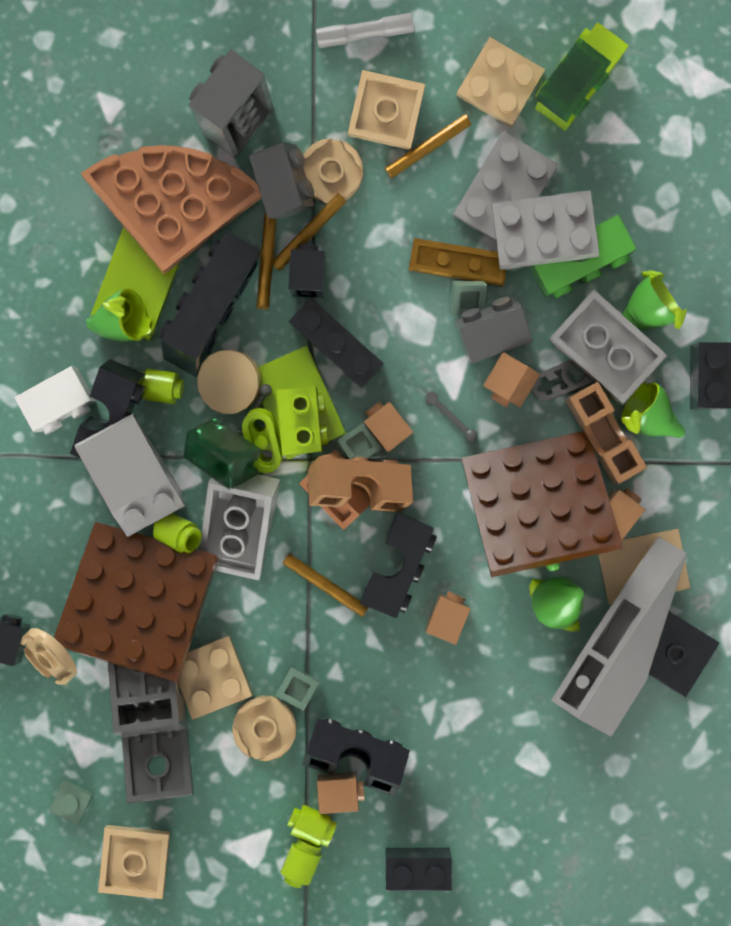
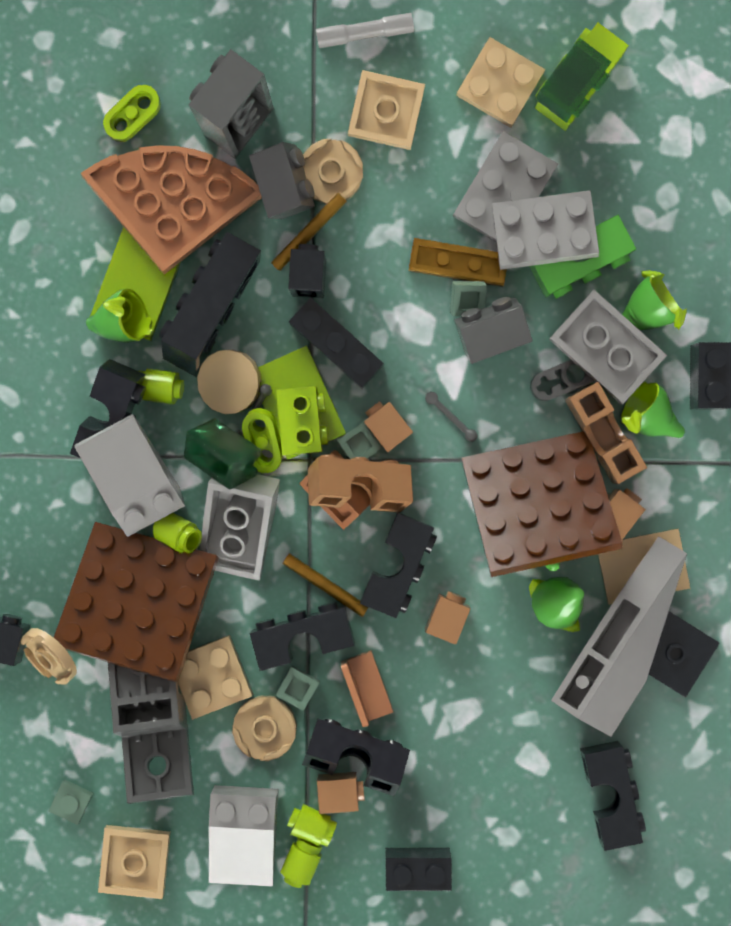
(55, 400): white brick -> none
(129, 110): none -> lime plate
(242, 835): none -> slope
(266, 263): pearl gold bar -> none
(273, 639): none -> black arch
(366, 687): none -> nougat panel
(428, 146): pearl gold bar -> none
(510, 381): medium nougat brick -> none
(619, 823): none -> black arch

